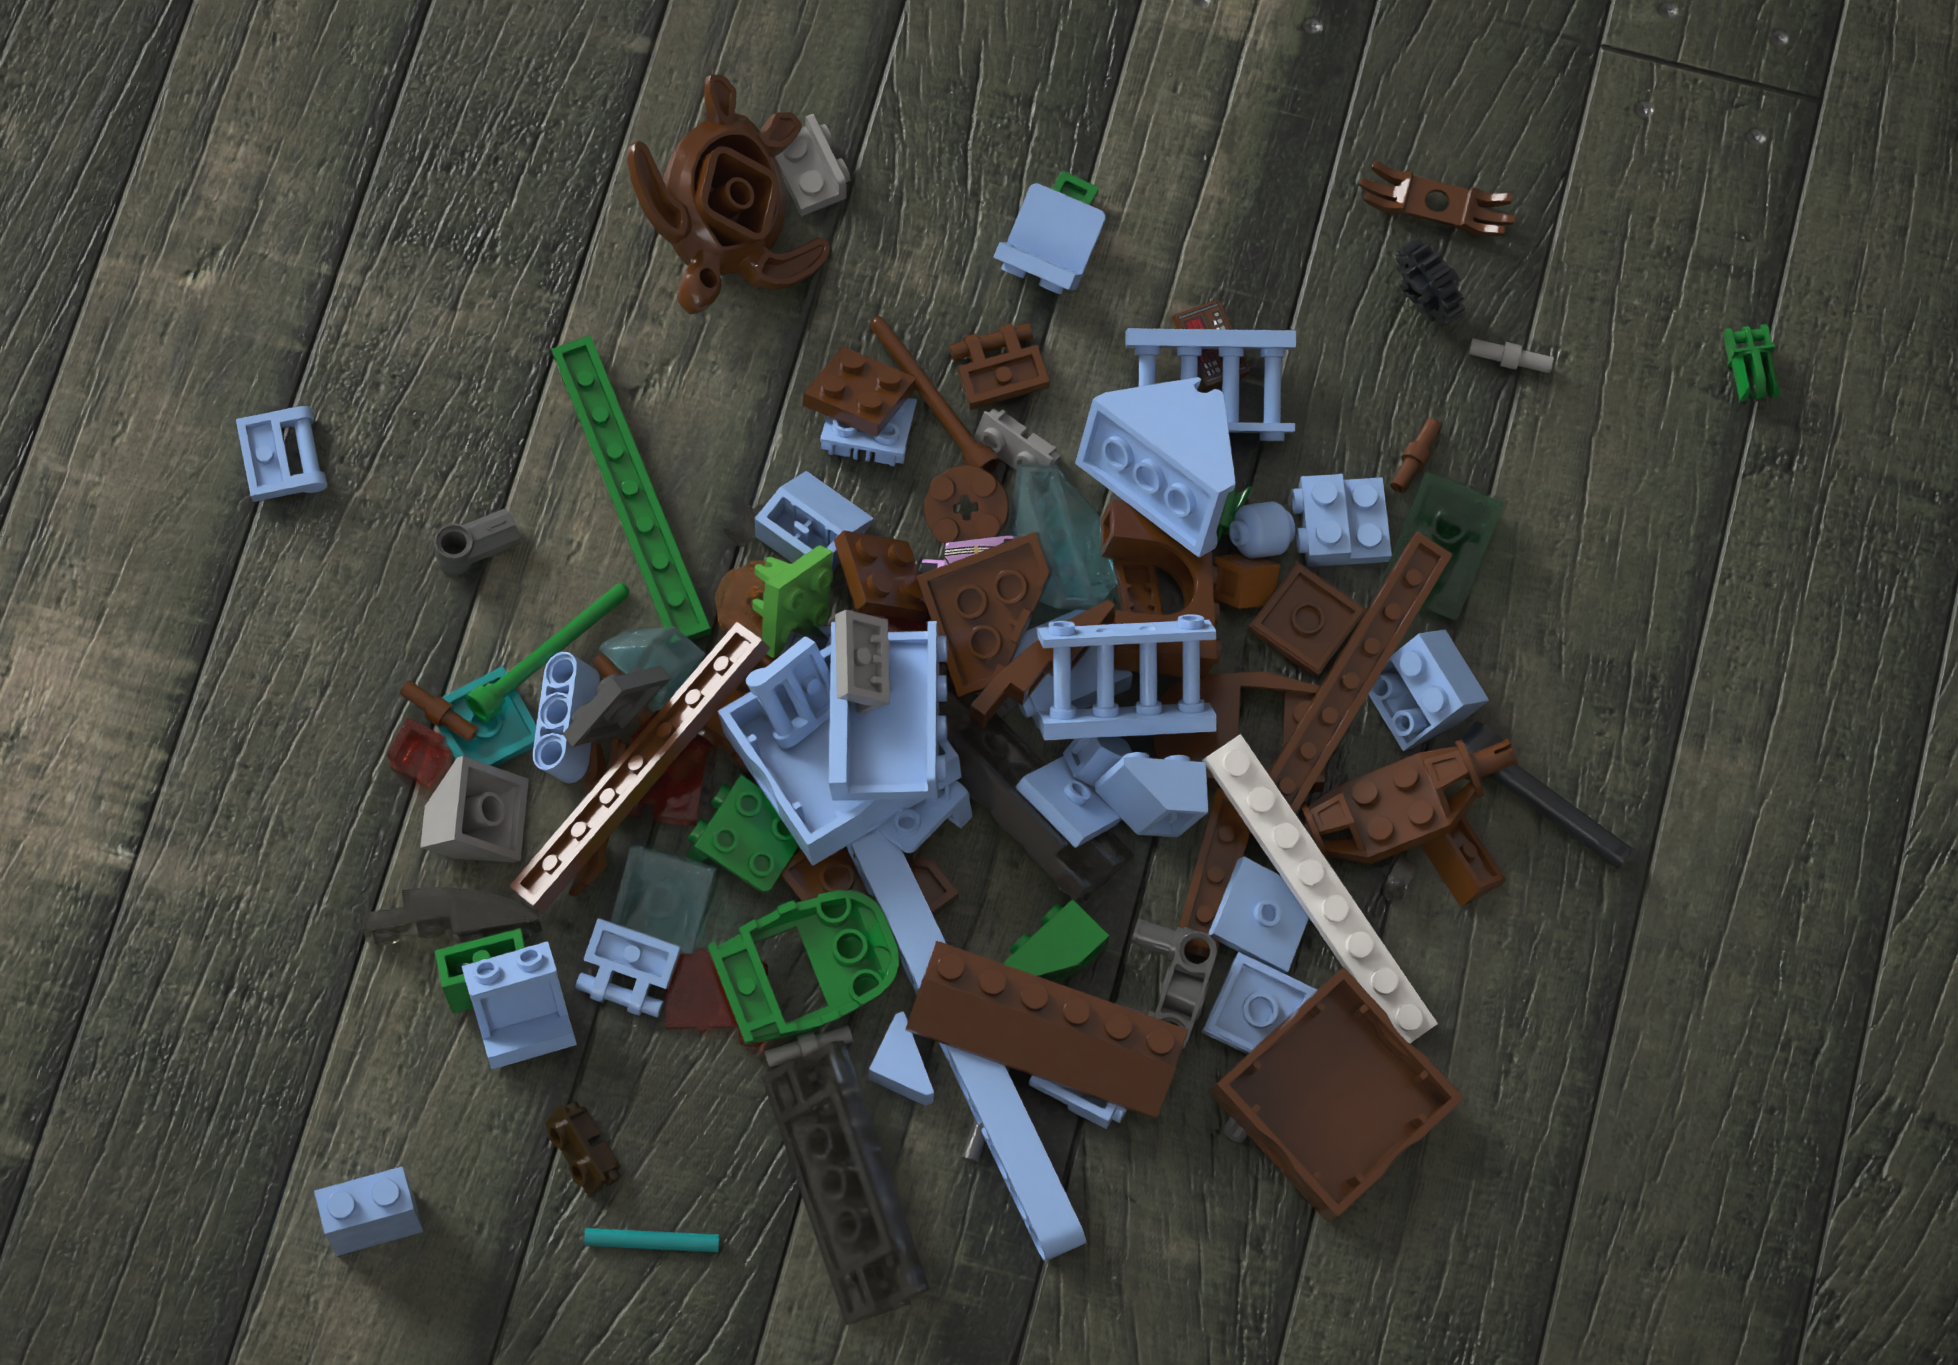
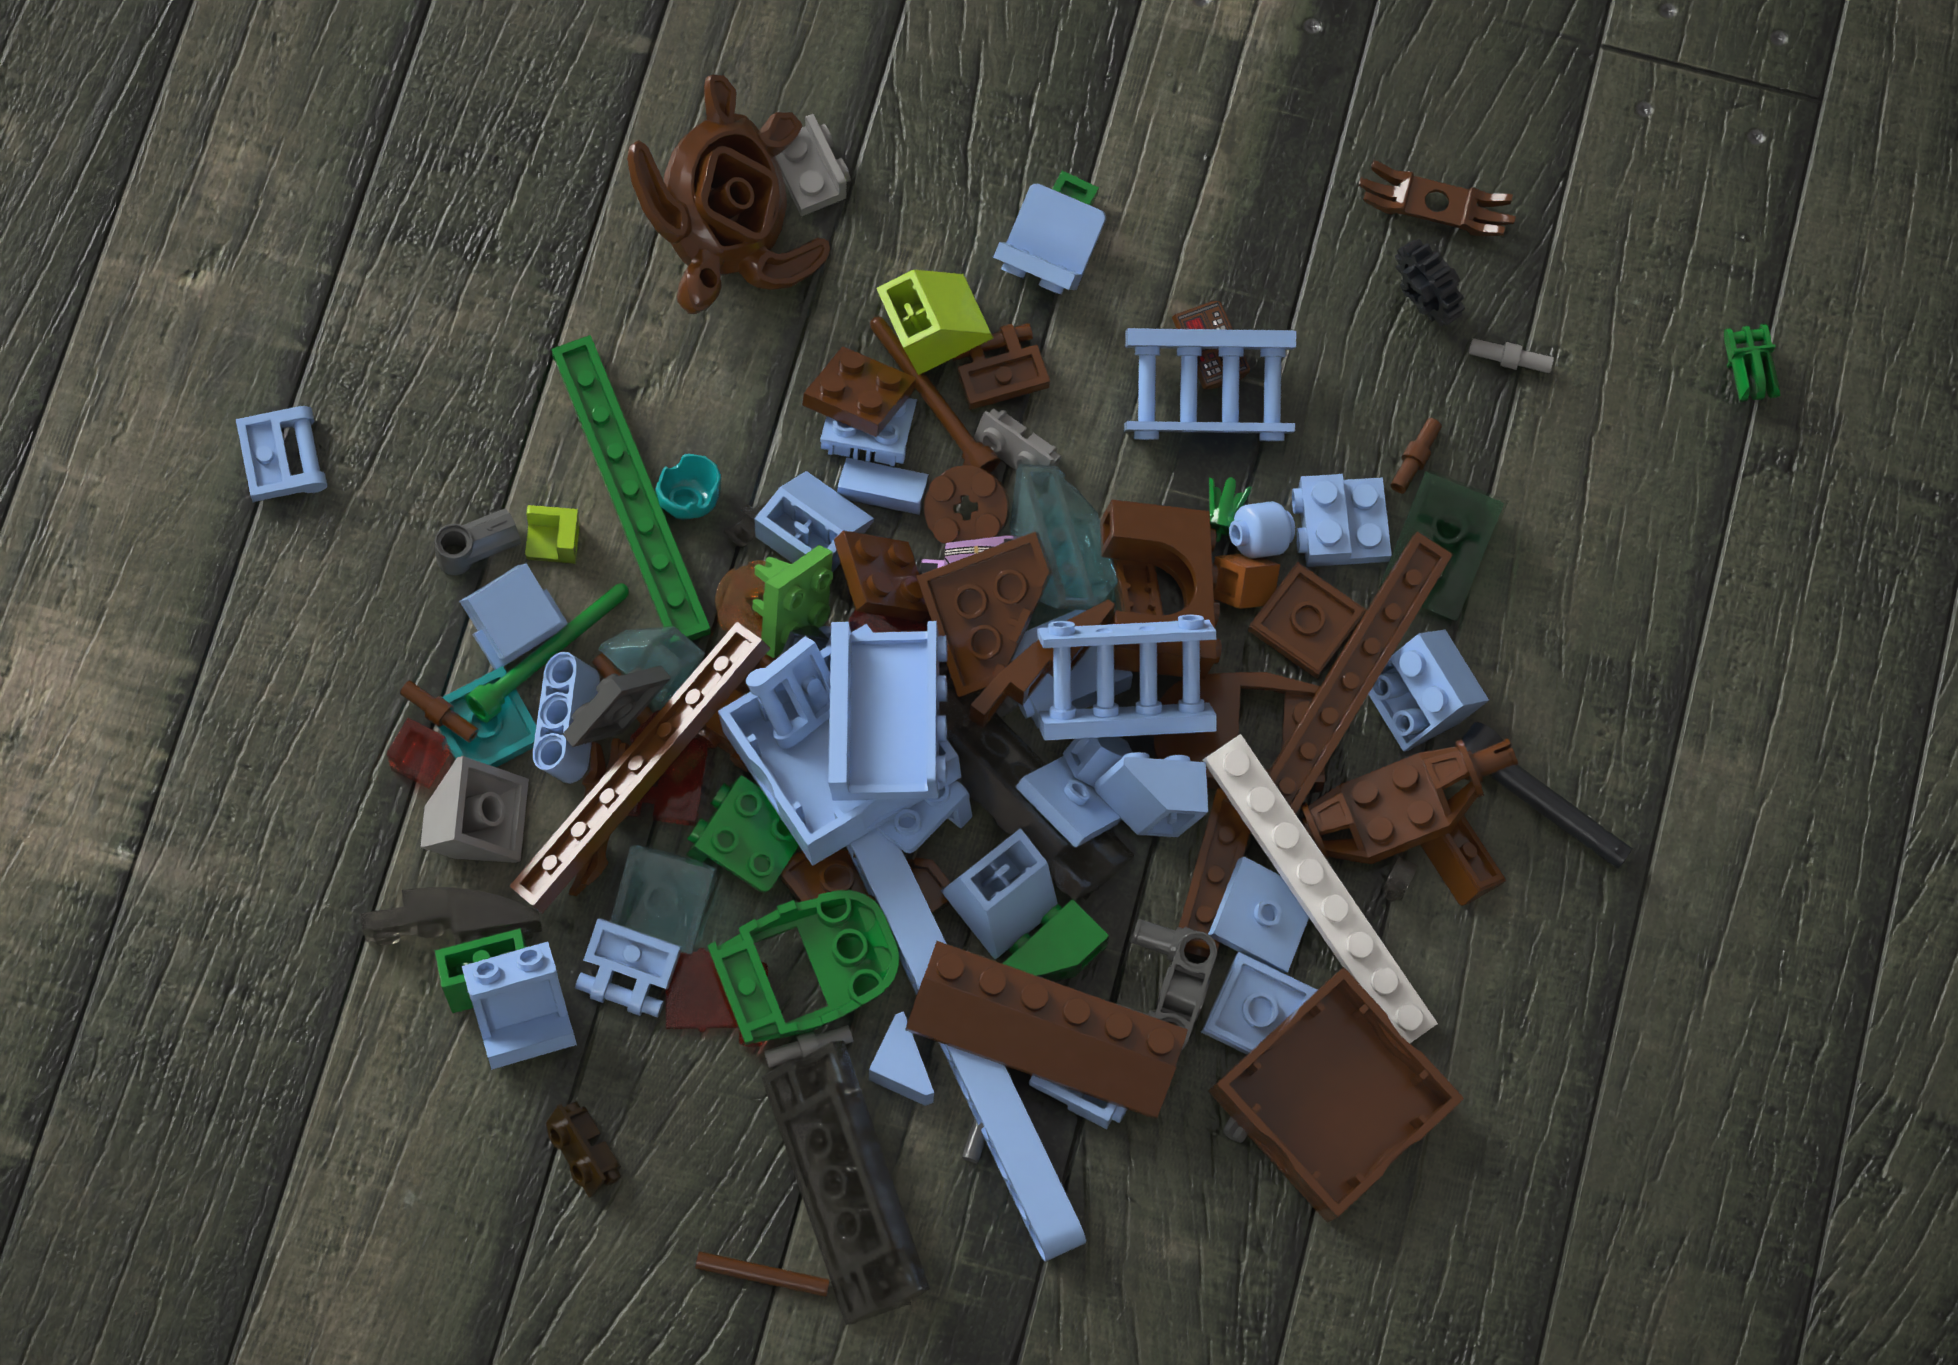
(368, 1211): light blue brick -> none
(512, 615): none -> light blue plate
(552, 534): none -> lime panel
(651, 1240): teal bar -> none
(689, 487): none -> teal hair
(762, 1274): none -> reddish brown bar
(862, 660): light grey bracket -> none
(882, 485): none -> light blue slope
(934, 316): none -> lime slope
(1004, 893): none -> light blue slope
(1164, 456): light blue ladder -> none

